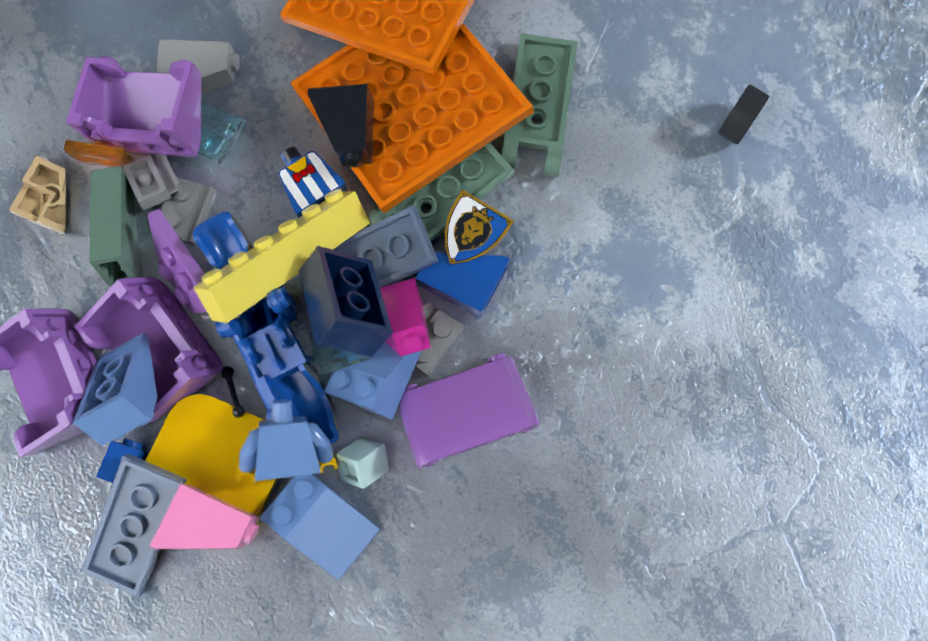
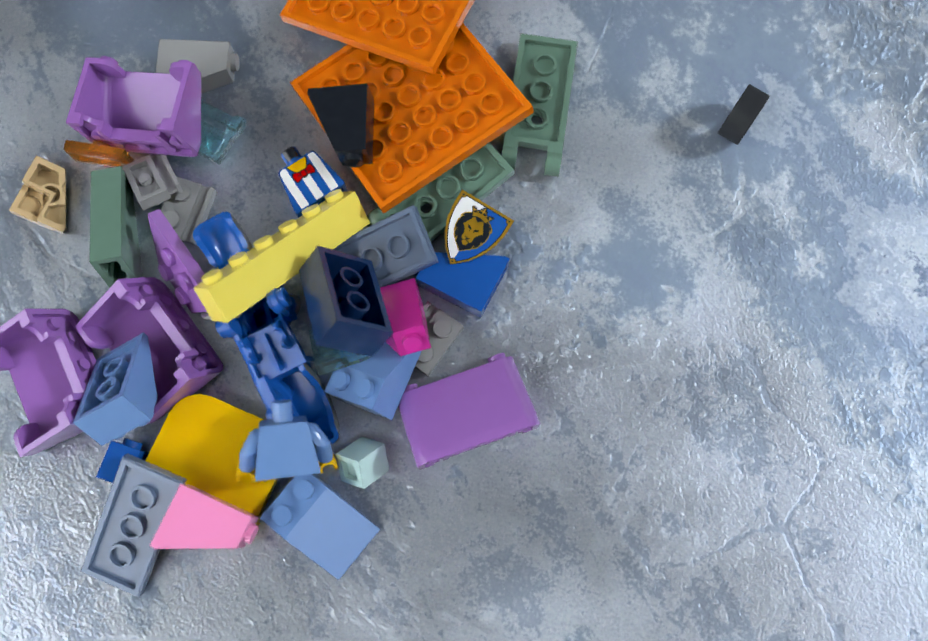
(227, 373): black hinge -> none

